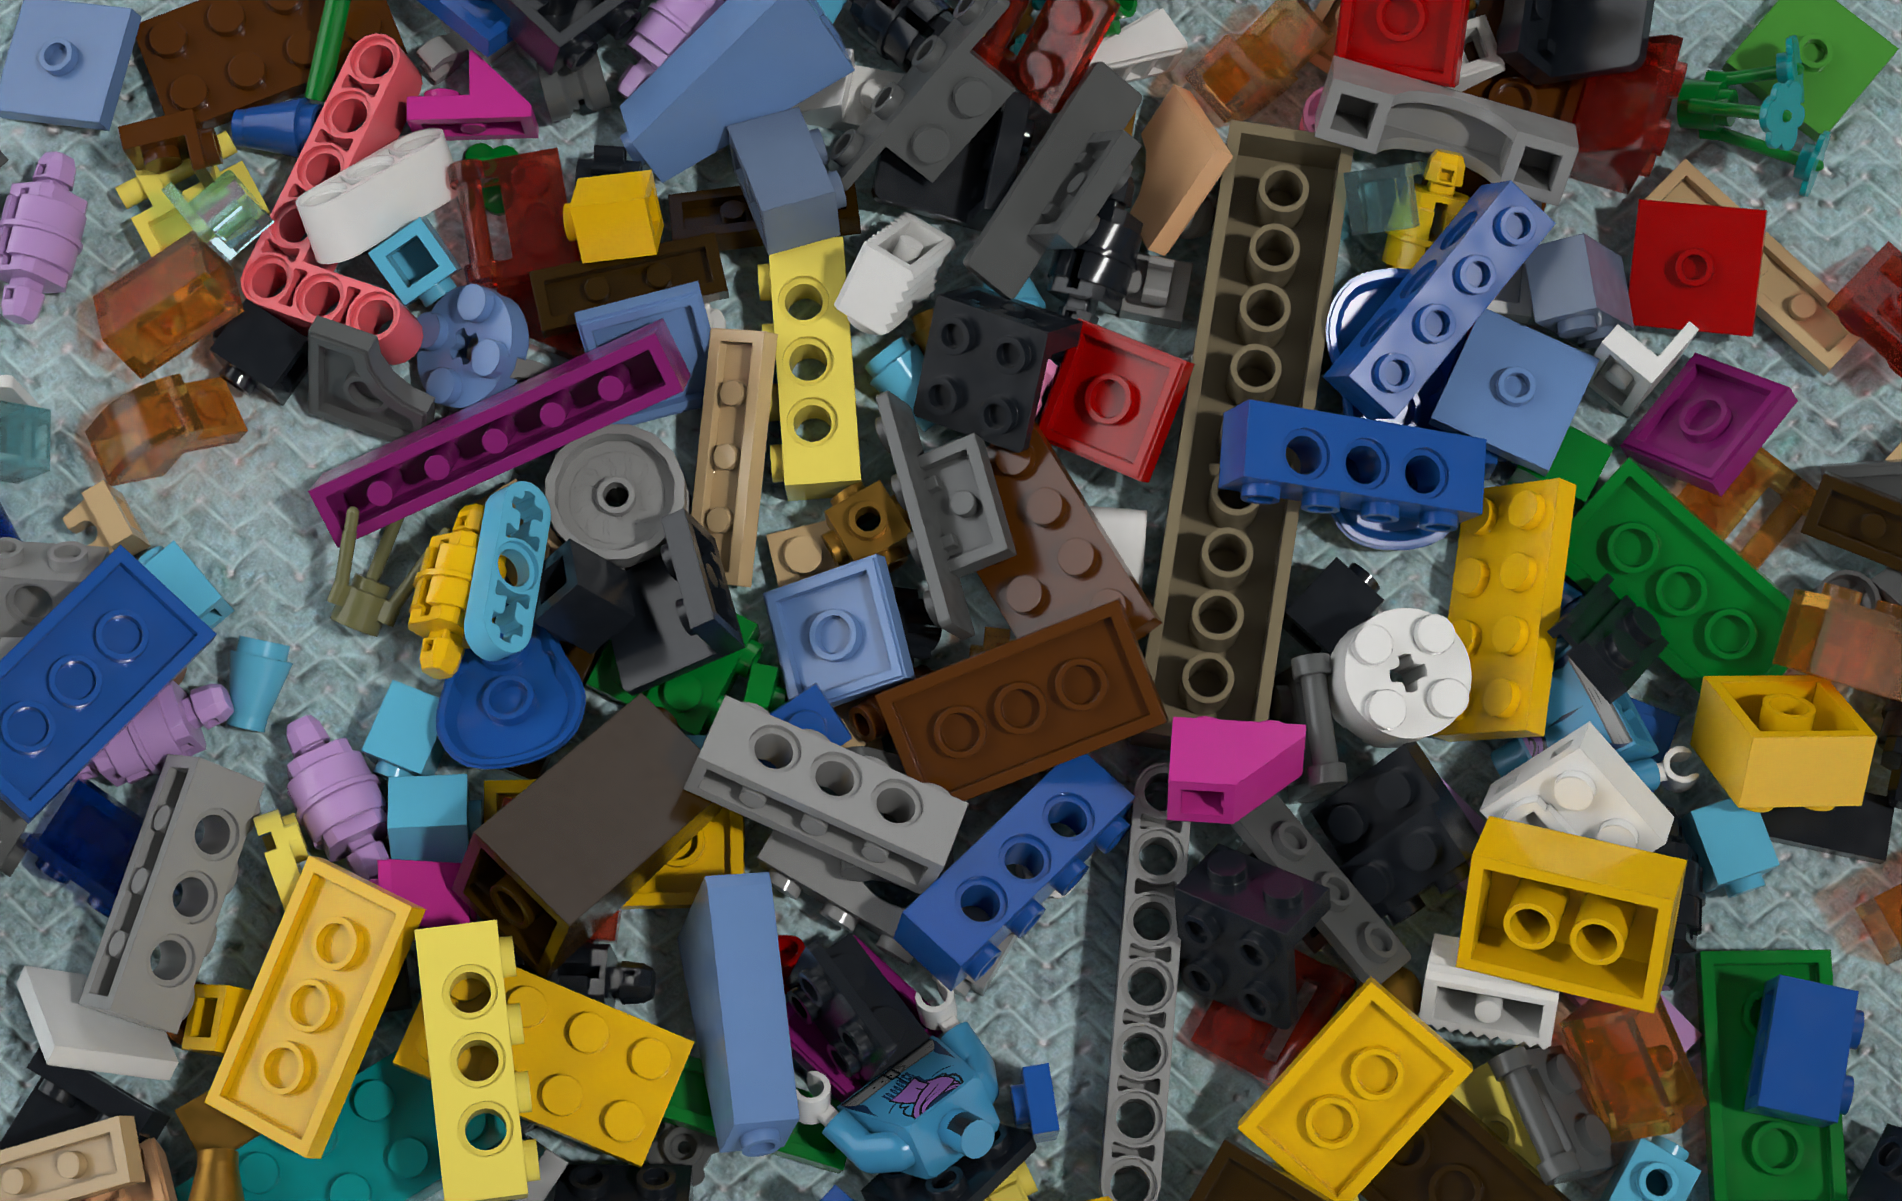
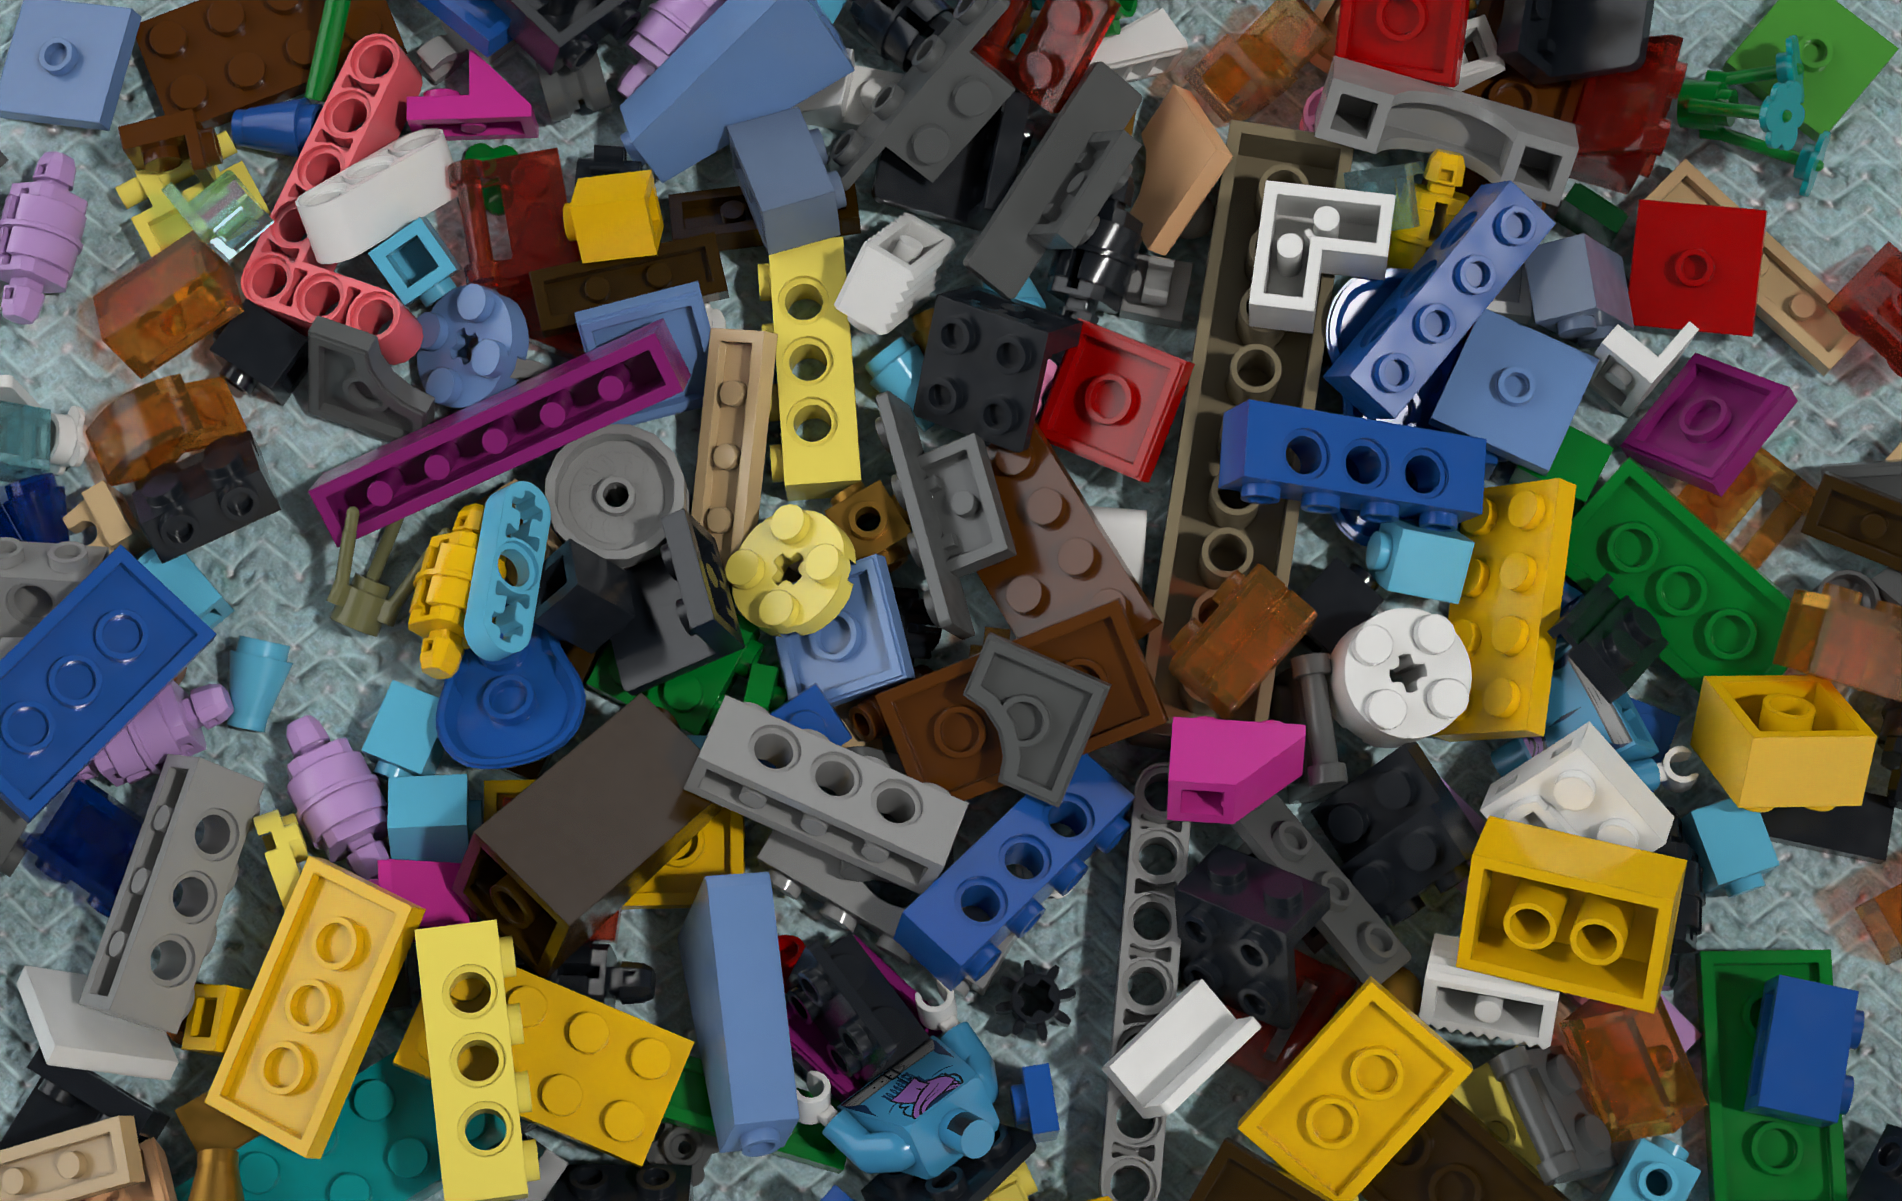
(38, 508): none -> clear blue cone
(68, 440): none -> white plate
(204, 496): none -> black plate
(766, 554): none -> light yellow plate
(1030, 984): none -> black gear
(1039, 712): none -> dark grey tile
(1178, 1051): none -> white panel
(1240, 640): none -> clear orange brick
(1313, 233): none -> white brick
(1419, 560): none -> medium azure brick
(1591, 214): none -> dark green tile

